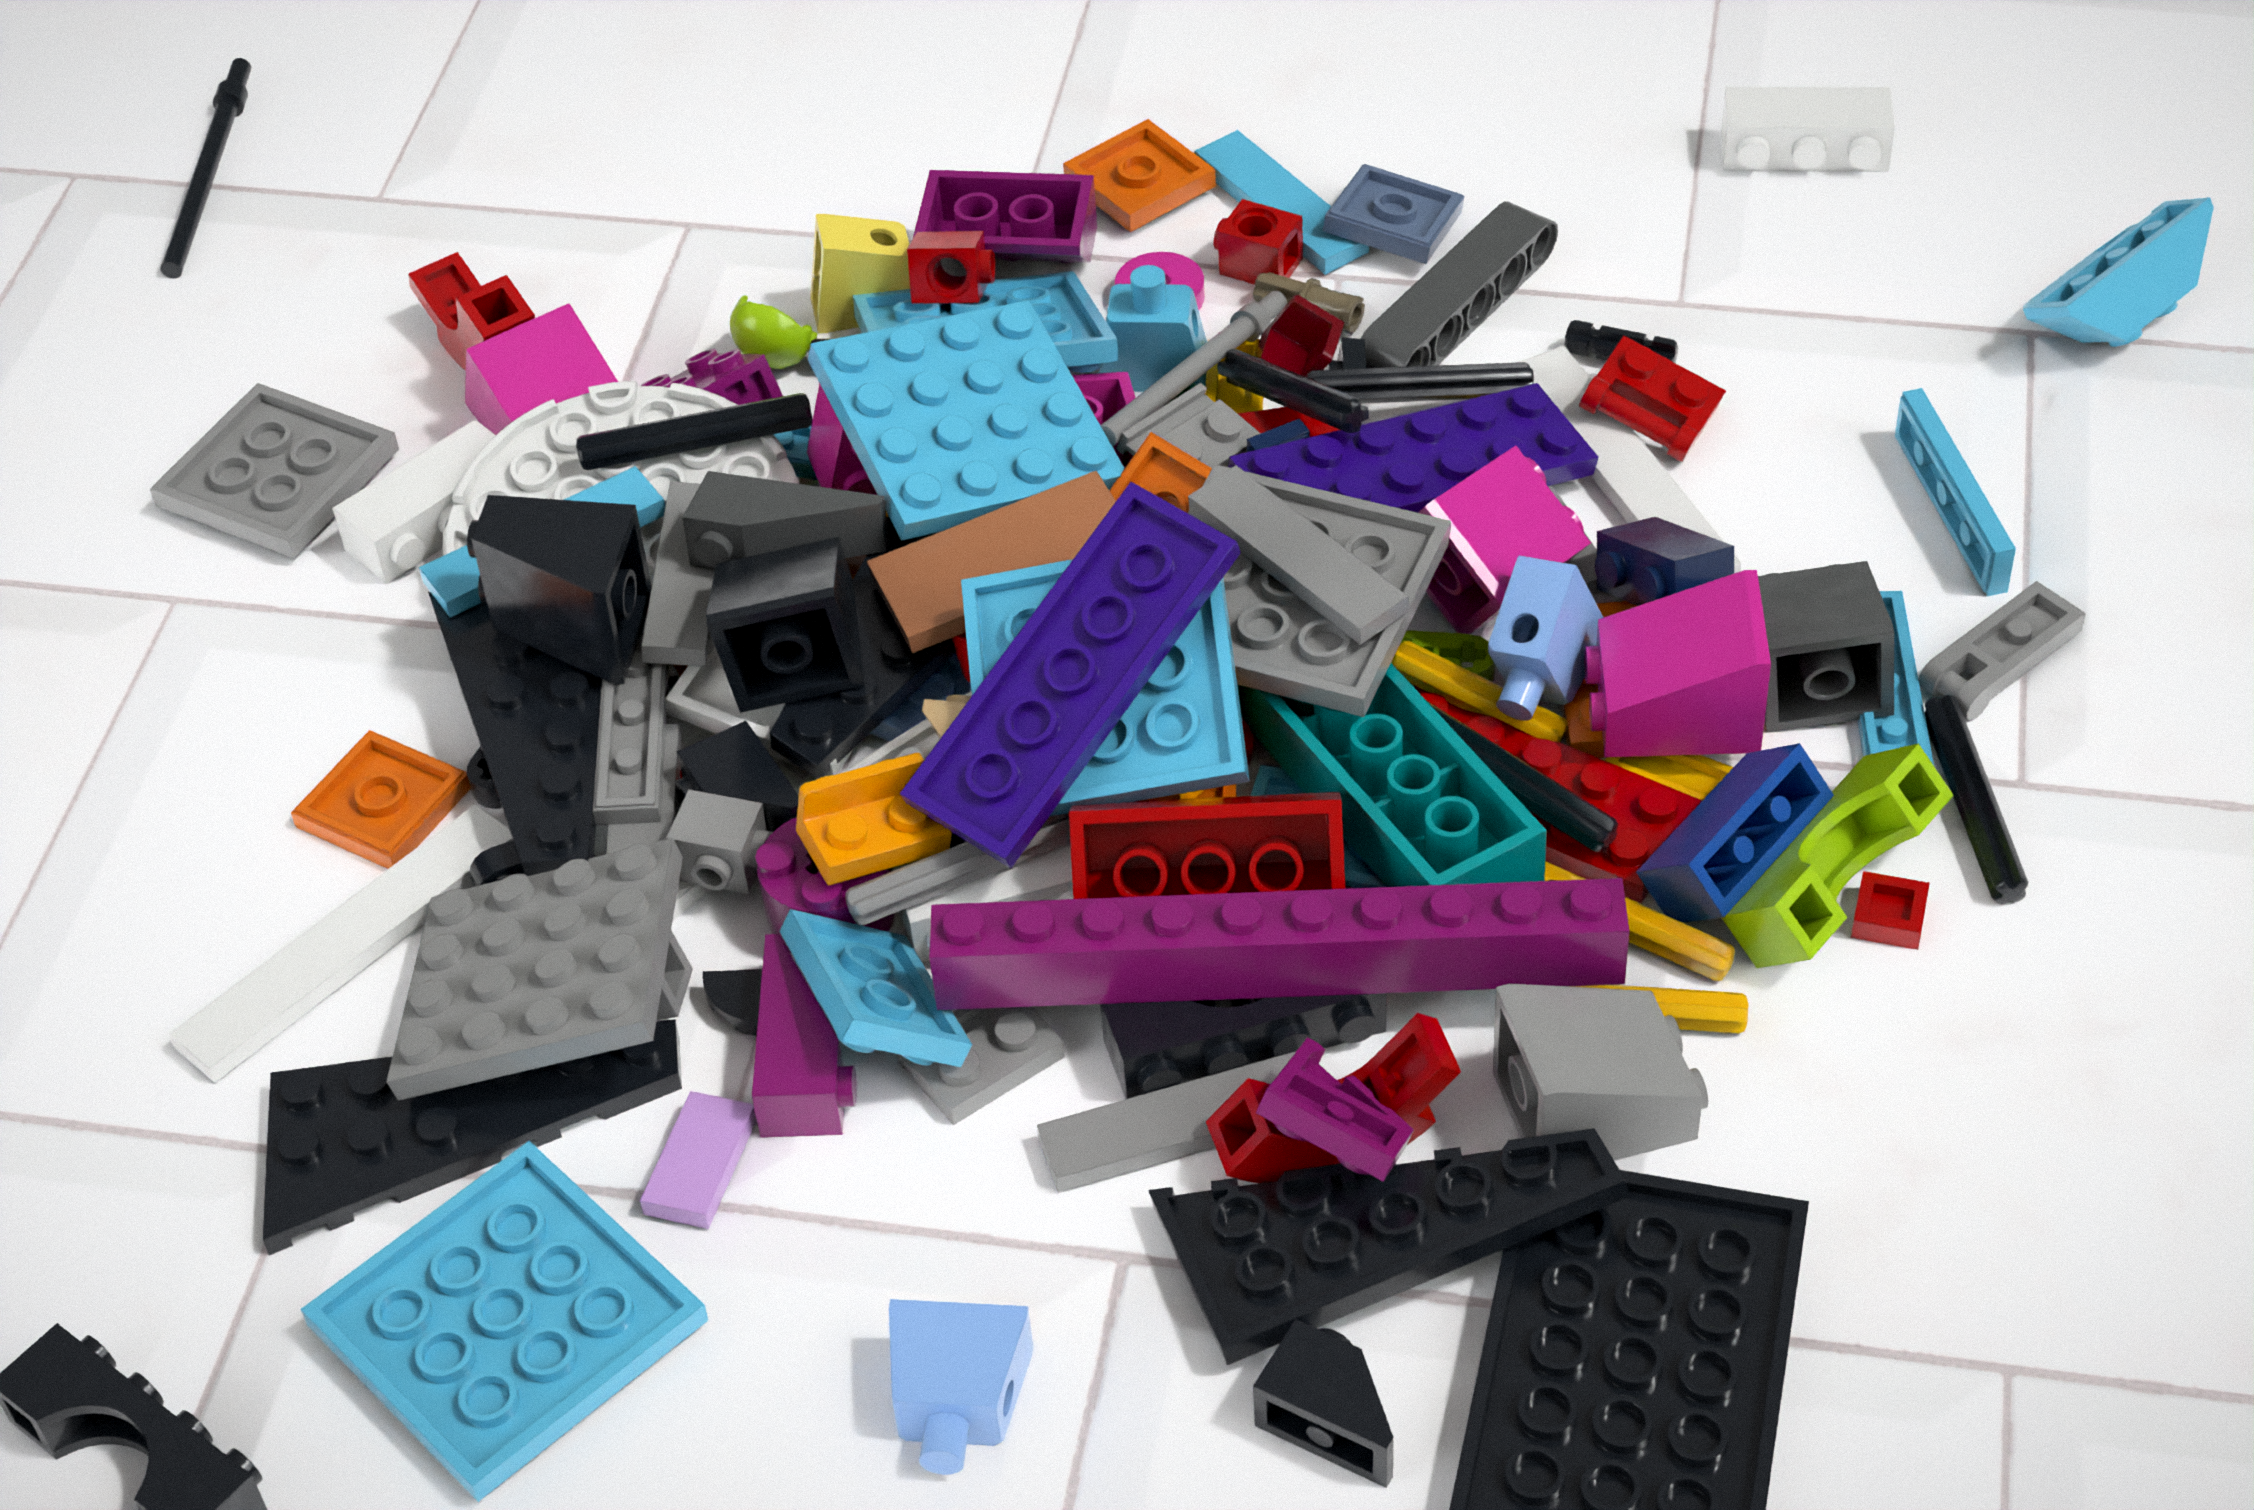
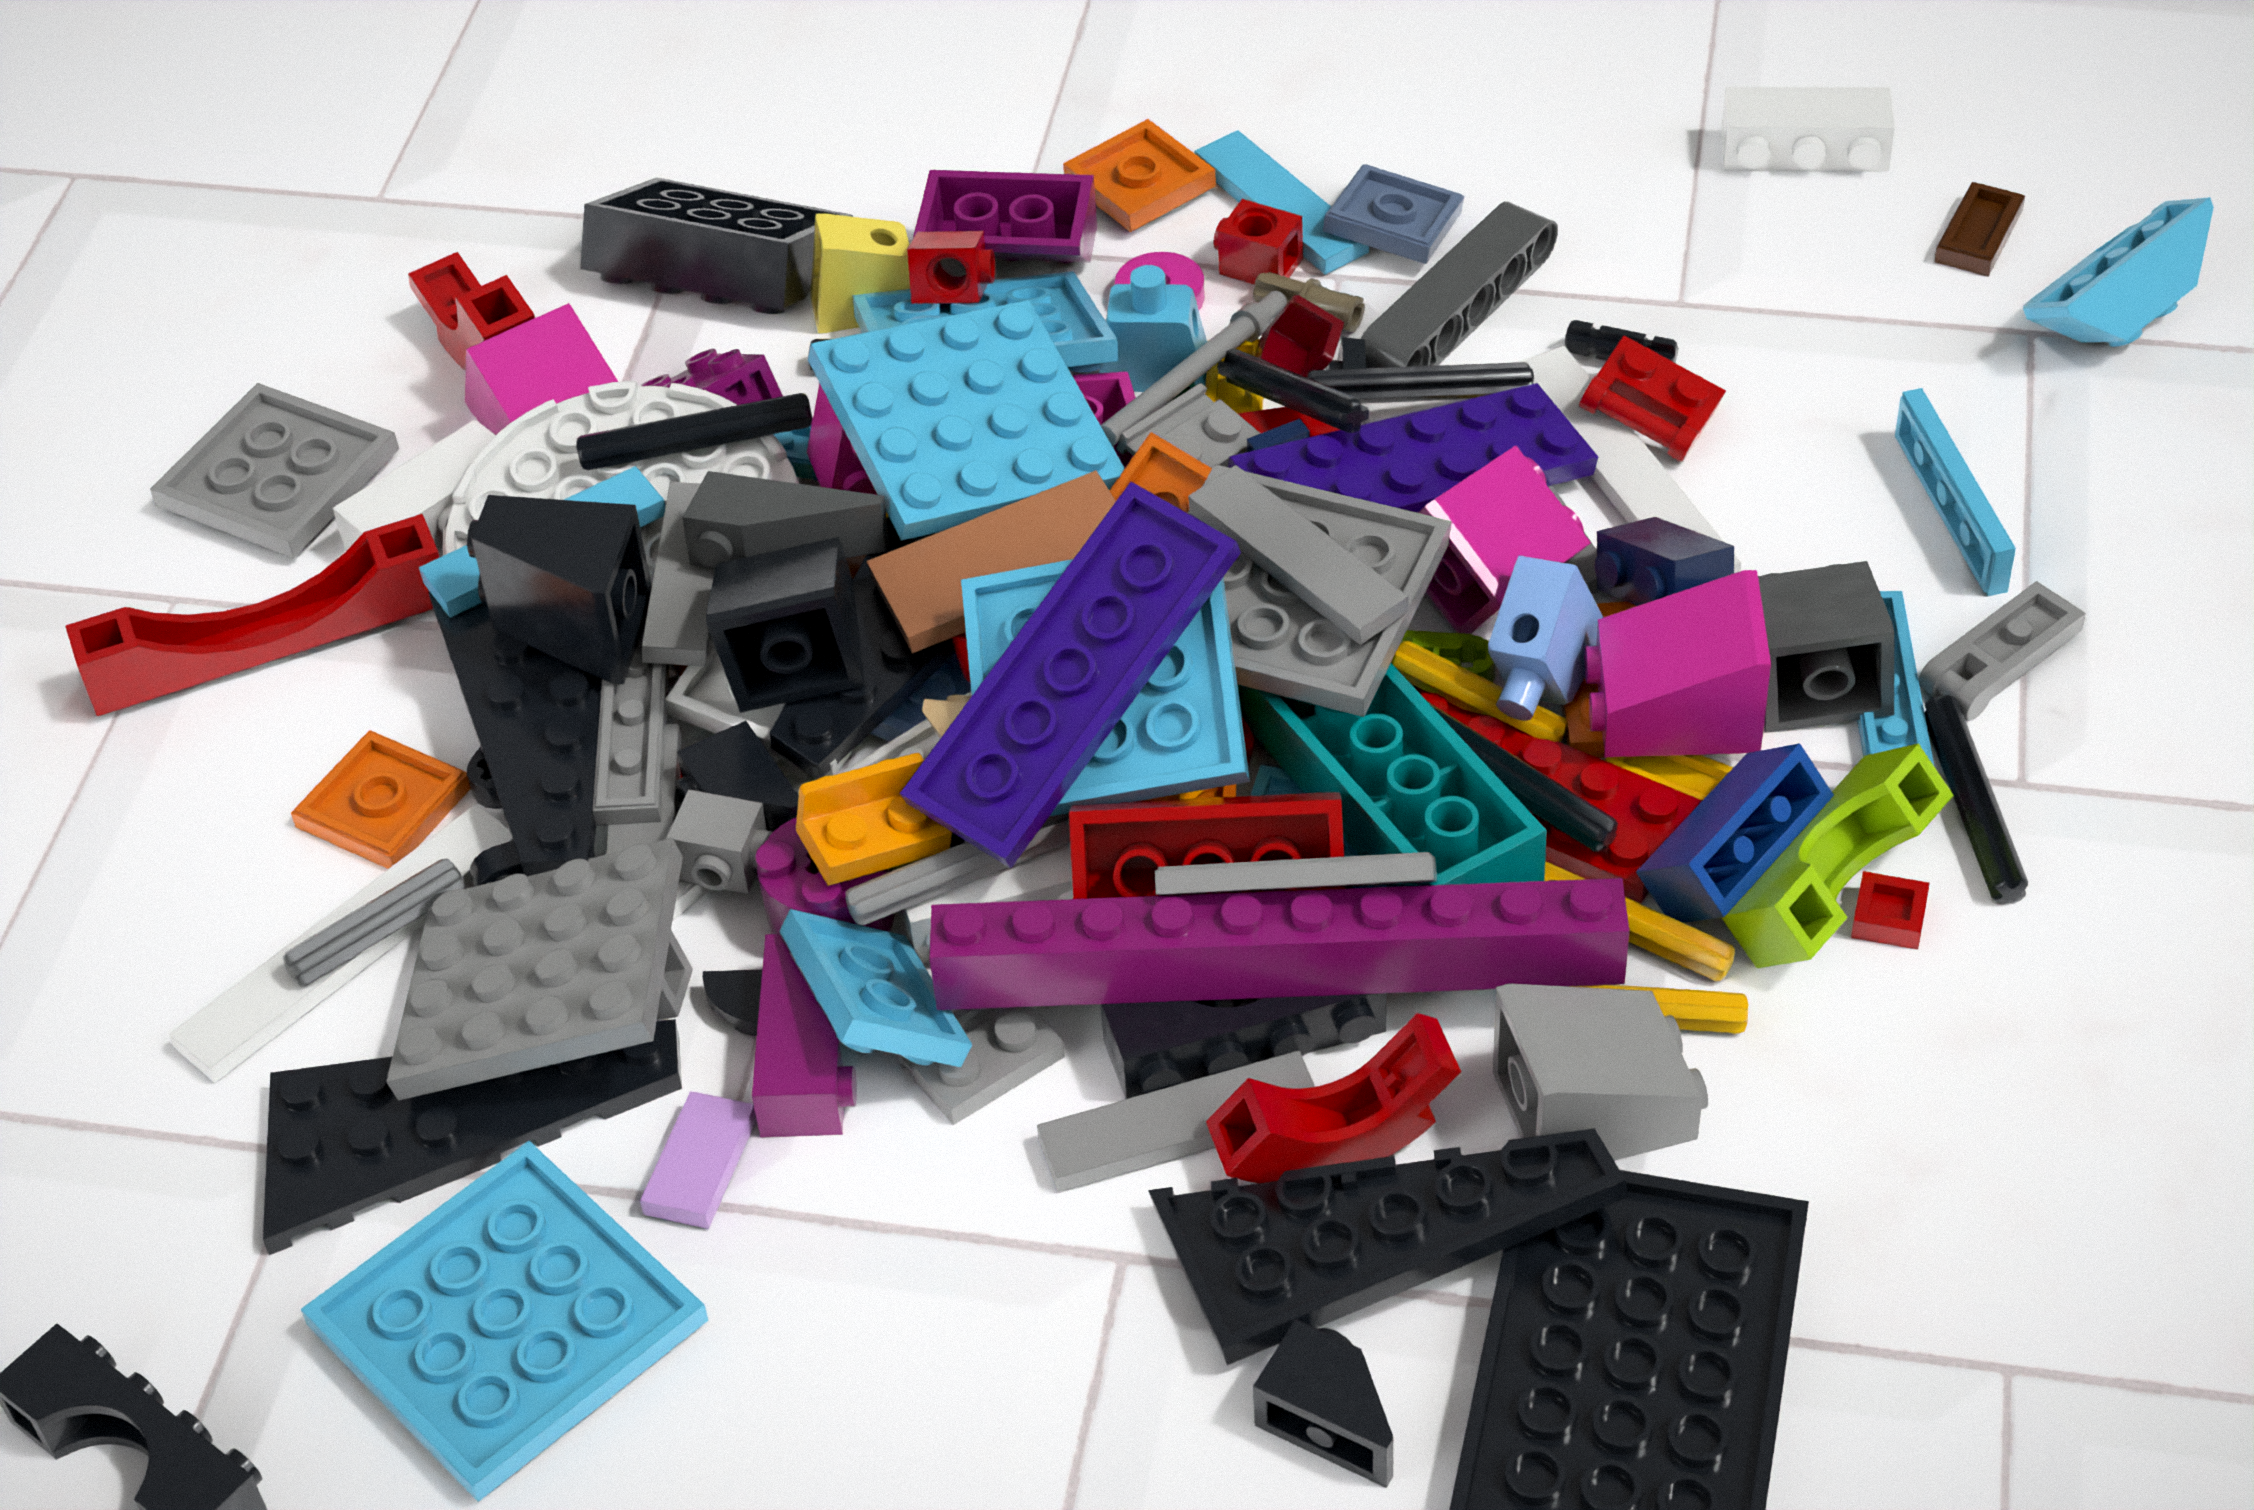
(147, 654): none -> red arch
(228, 104): black bar -> none
(371, 923): none -> axle
(703, 243): none -> black slope
(769, 332): lime hair -> none
(956, 1375): light blue torso -> none
(1296, 874): none -> light grey tile
(1335, 1116): magenta wing -> none
(1980, 228): none -> reddish brown tile

